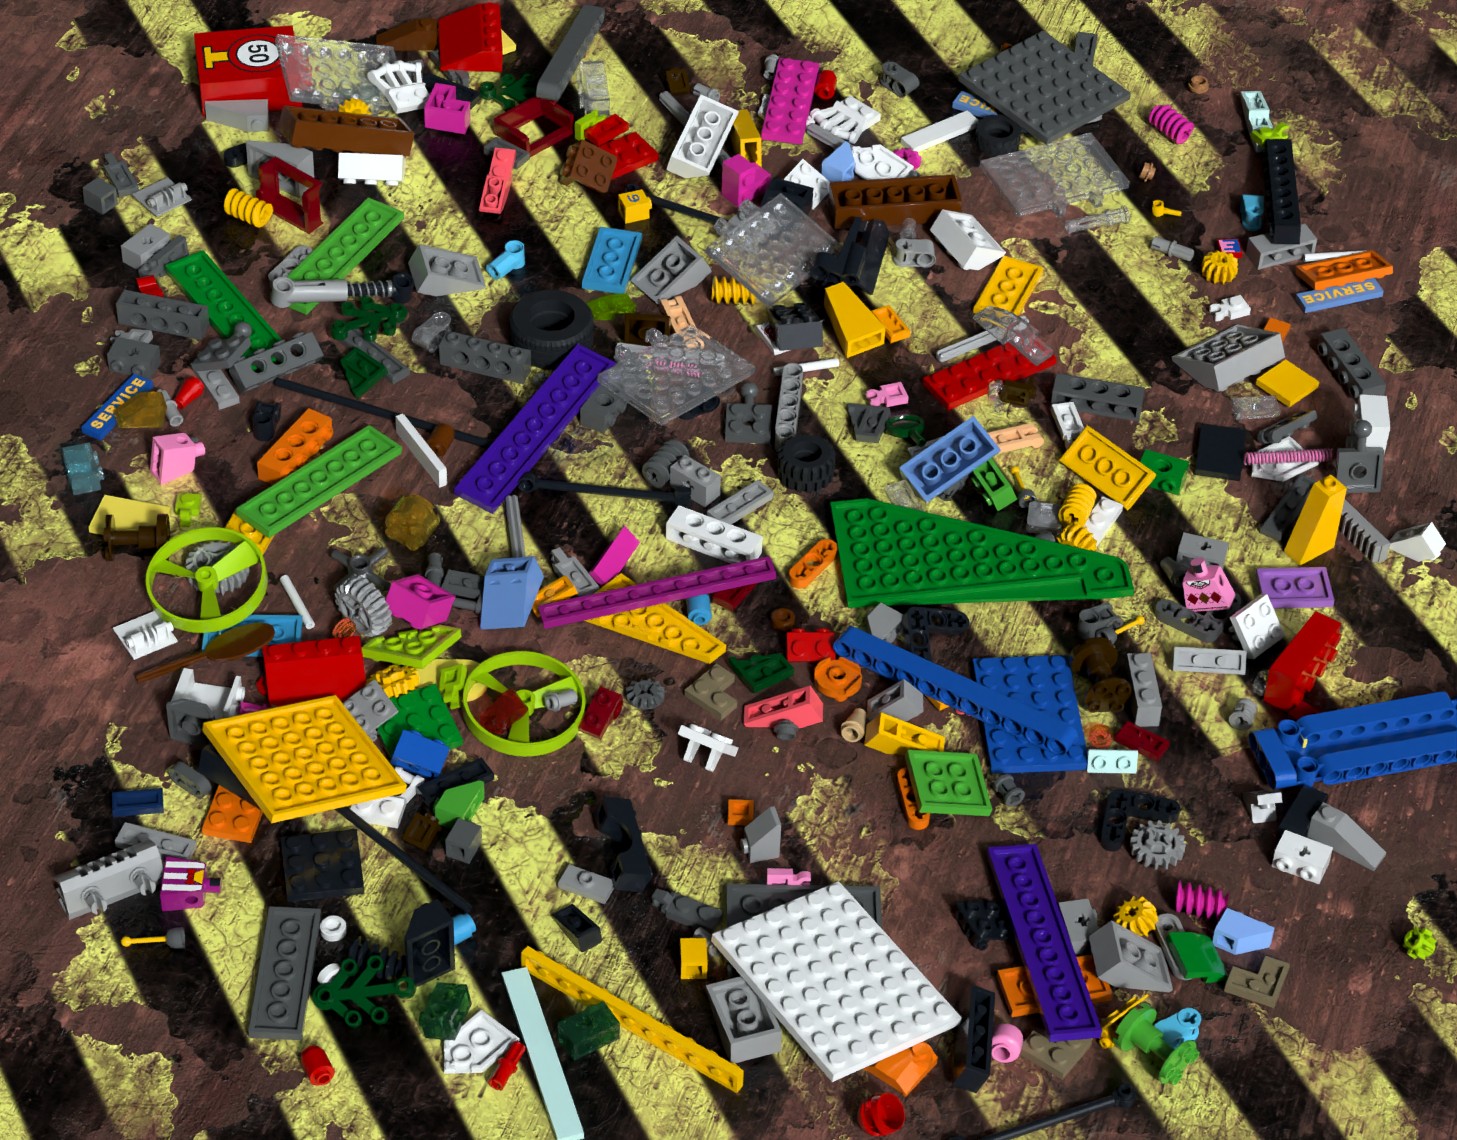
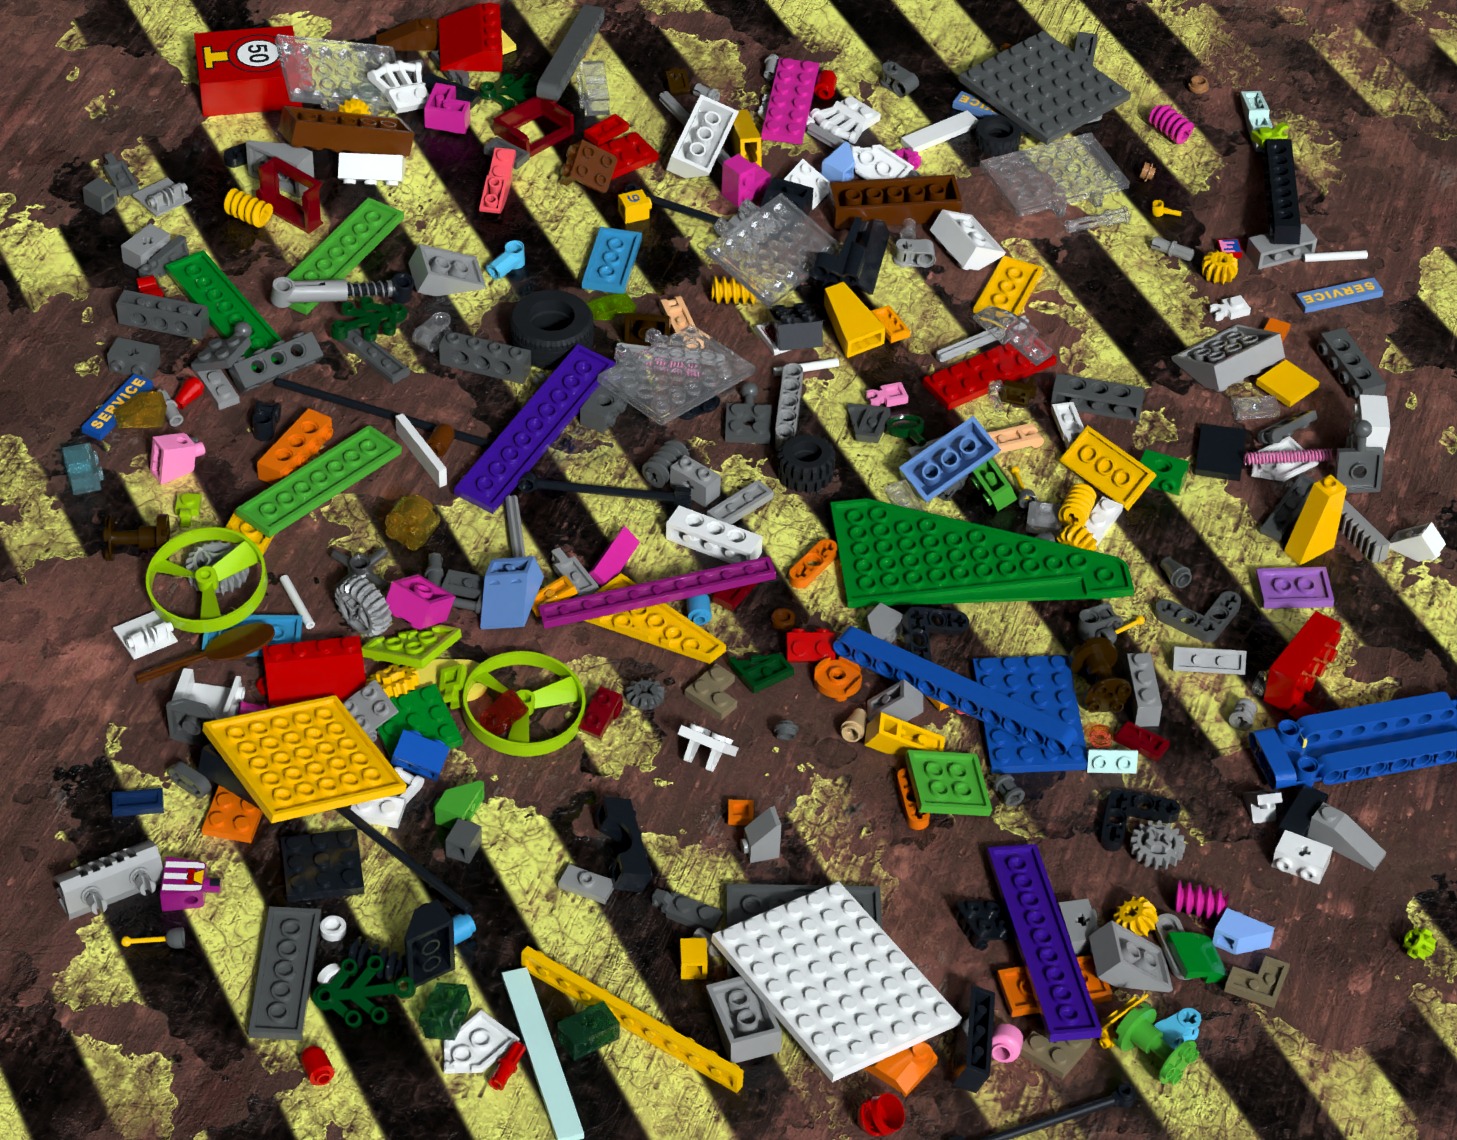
(127, 514): light yellow tile -> none
(134, 334): light grey plate -> none
(167, 844): light grey plate -> none
(239, 114): light grey slope -> none
(291, 260): light grey beam -> none
(344, 628): clear orange tile -> none
(362, 371): dark green wing -> none
(422, 831): dark brown bracket -> none
(463, 775): black plate -> none
(556, 701): light grey pin -> none
(578, 927): black slope -> none
(587, 122): lime plate -> none
(671, 271): light grey slope -> none
(782, 876): bright pink plate -> none
(798, 706): coral slope -> none
(1196, 546): light grey brick -> none
(1206, 587): bright pink torso -> none
(1251, 209): medium azure piece -> none
(1256, 626): white plate -> none
(1344, 270): orange plate -> none

